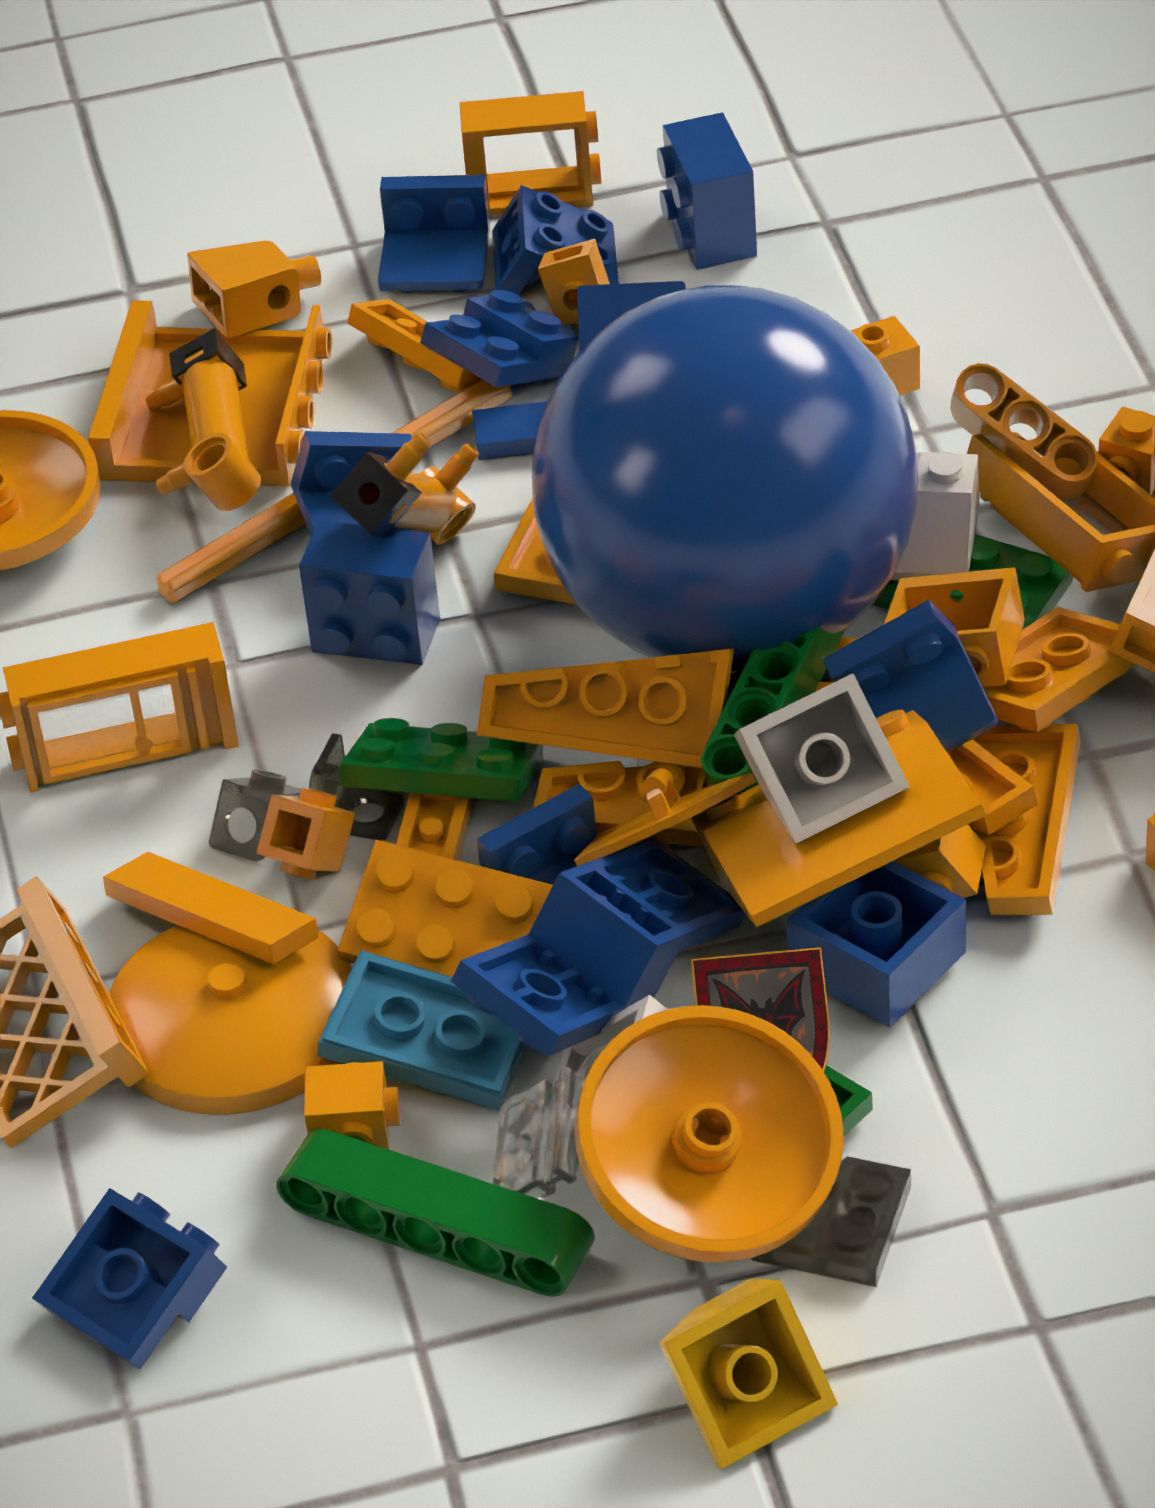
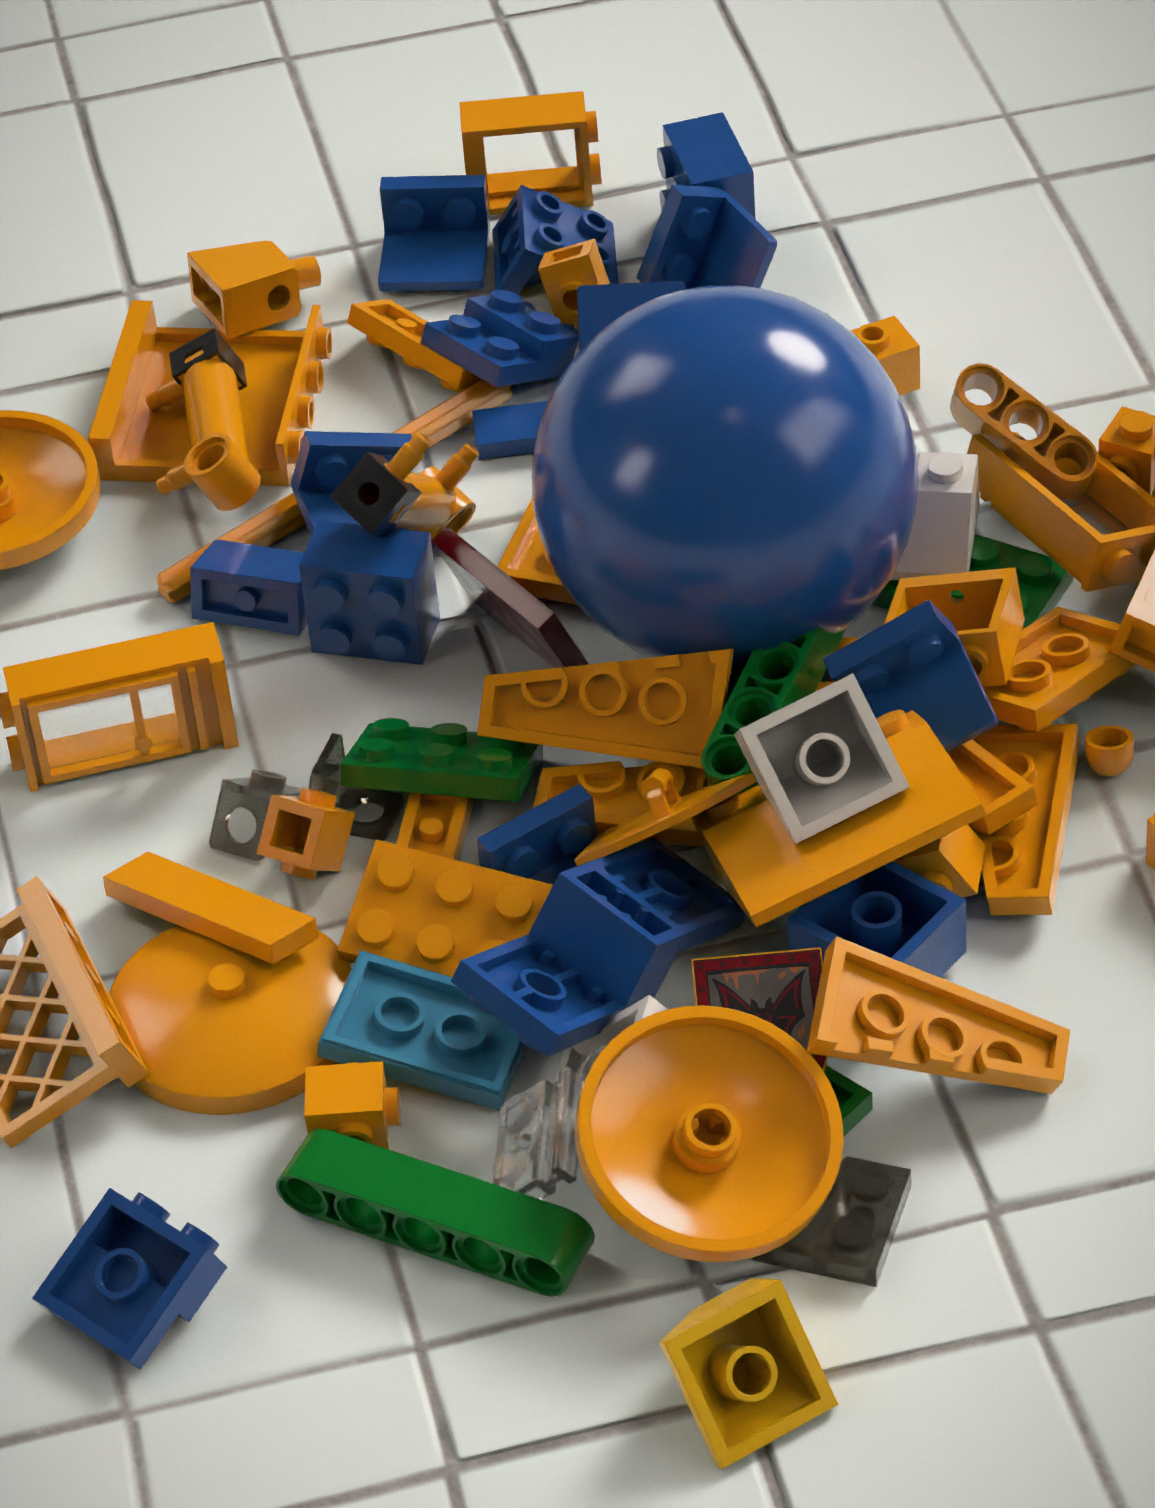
(249, 587): none -> blue panel
(508, 602): none -> tile
(707, 241): none -> blue bracket
(918, 1022): none -> light orange wing
(1109, 749): none -> light orange hinge

